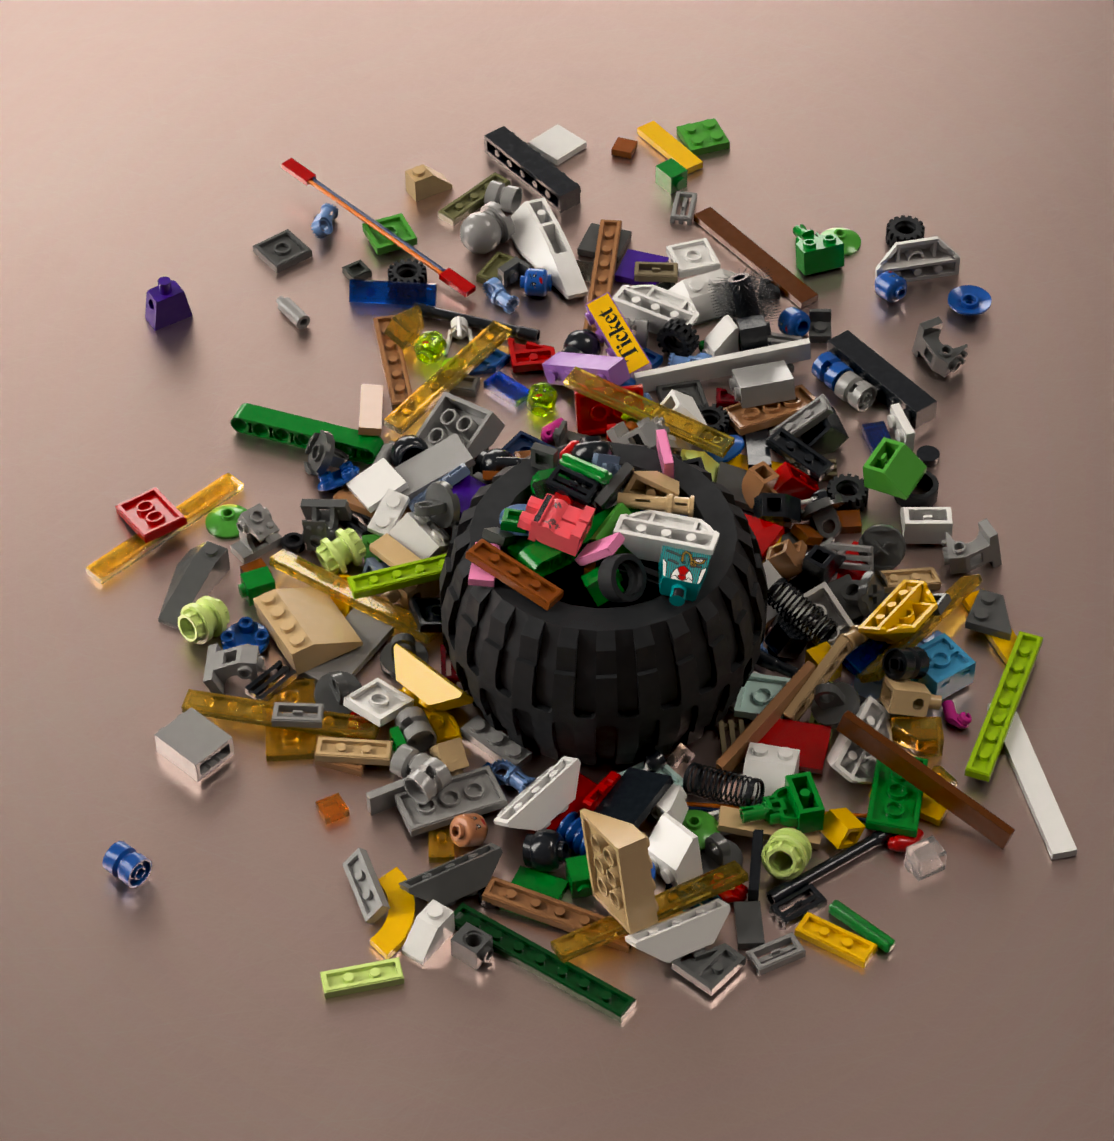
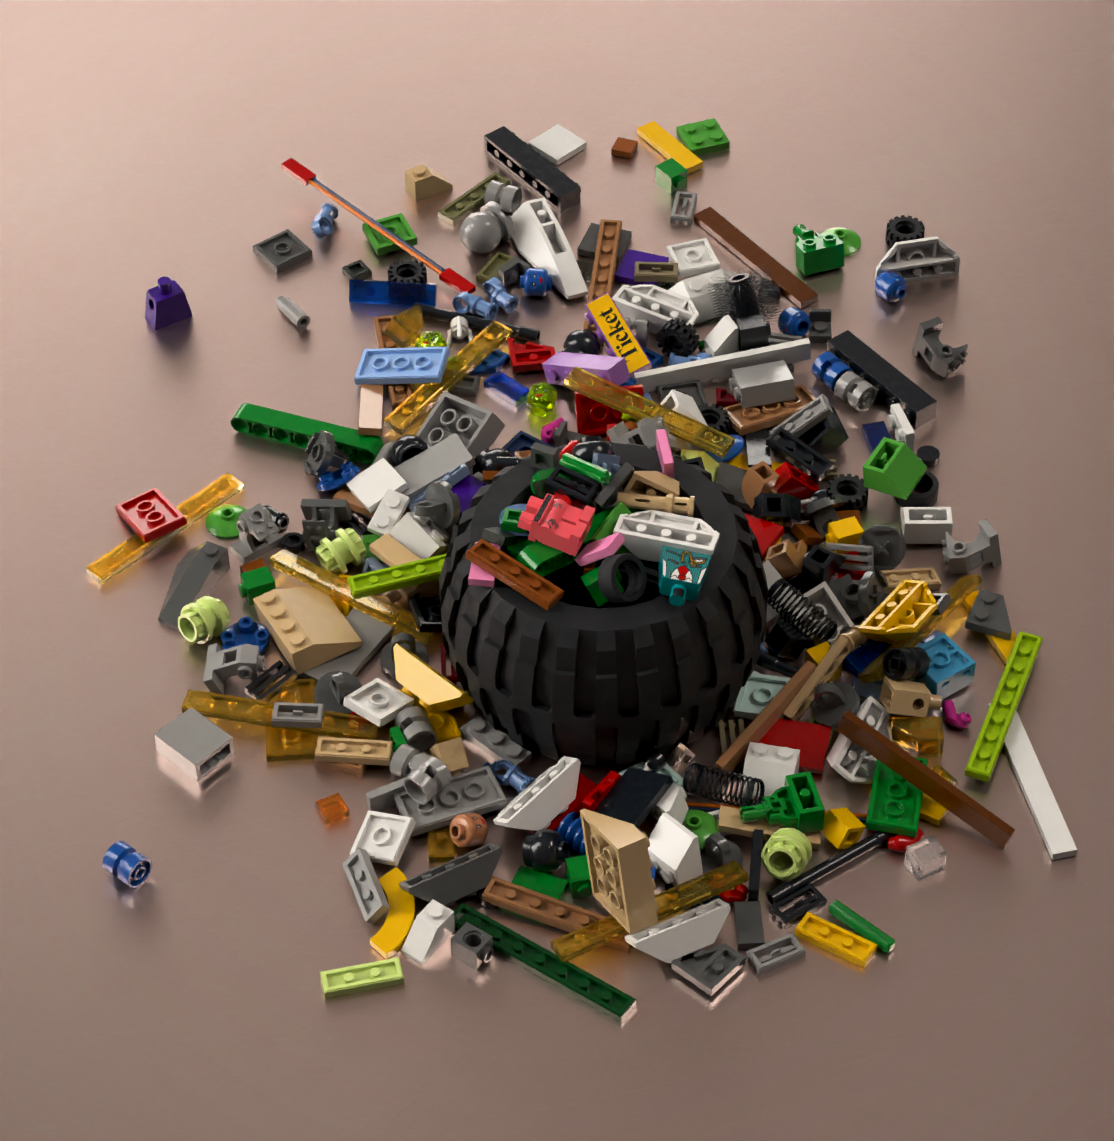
(279, 518): none -> black pin
(384, 837): none -> white tile
(402, 365): none -> light blue tile
(475, 305): none -> medium blue connector
(845, 532): none -> yellow brick
(969, 300): blue dish -> none

